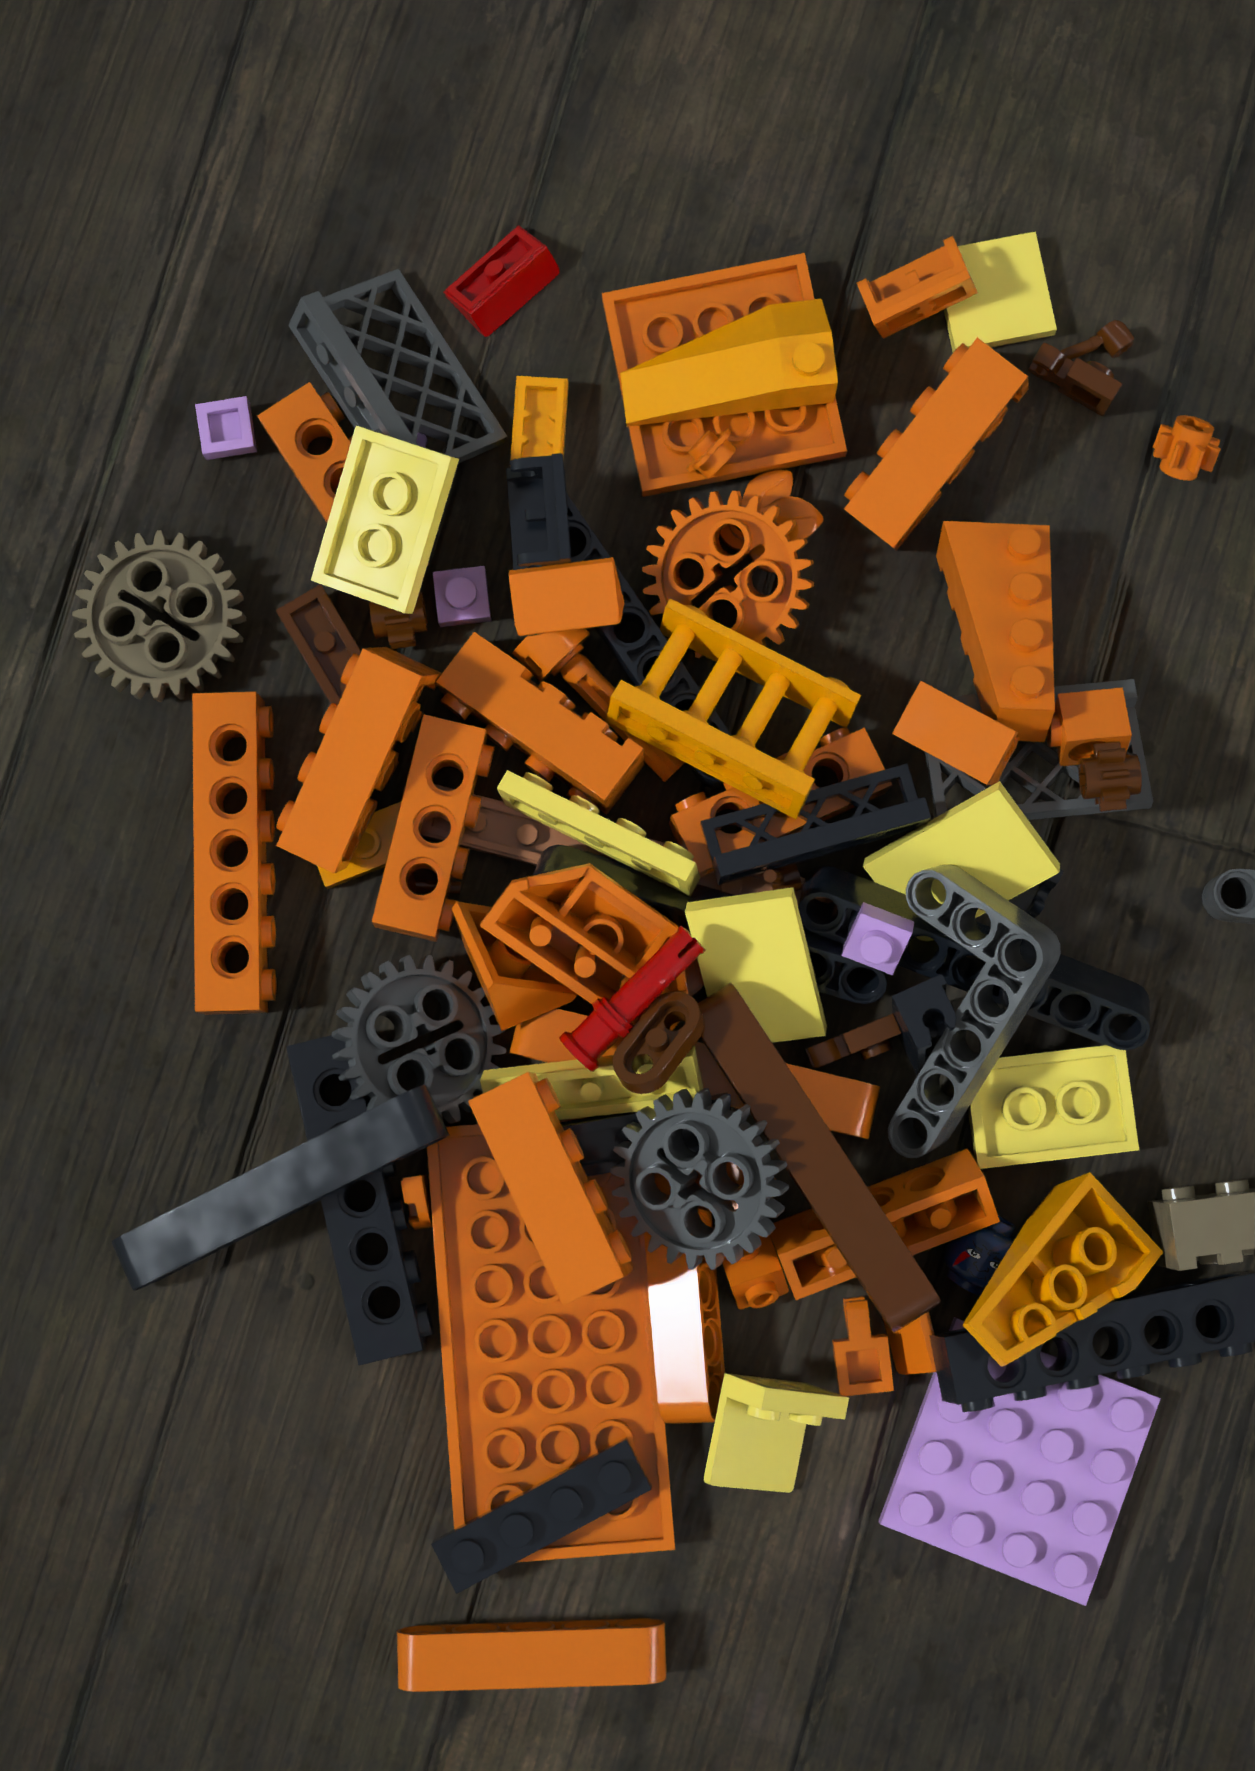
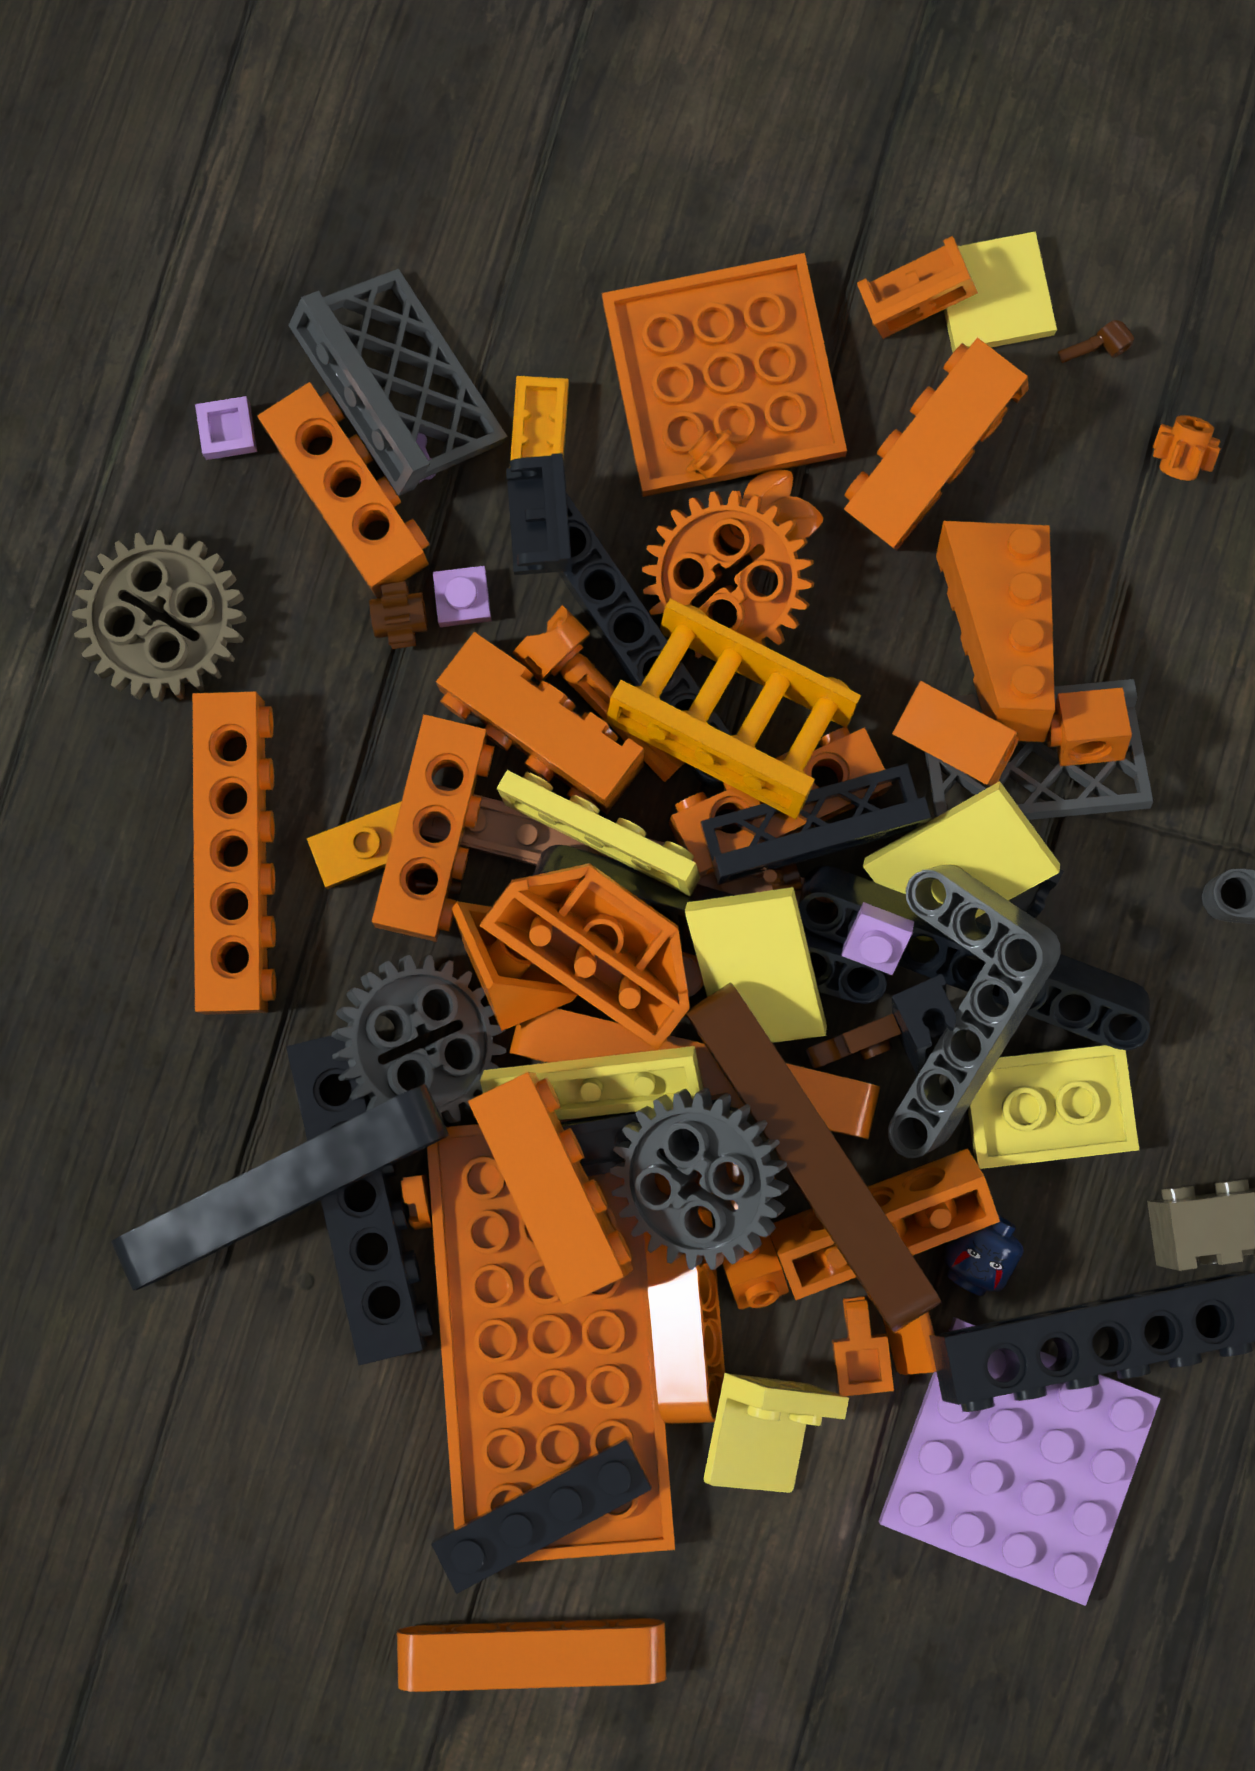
(320, 638): reddish brown plate -> none
(354, 756): orange wedge -> none
(384, 519): light yellow plate -> none
(503, 281): red slope -> none
(566, 596): orange slope -> none
(614, 1016): red pin -> none
(655, 1044): reddish brown plate -> none
(749, 365): light orange wedge -> none
(1061, 1269): light orange wedge -> none
(1083, 382): reddish brown plate -> none
(1110, 776): reddish brown gear -> none

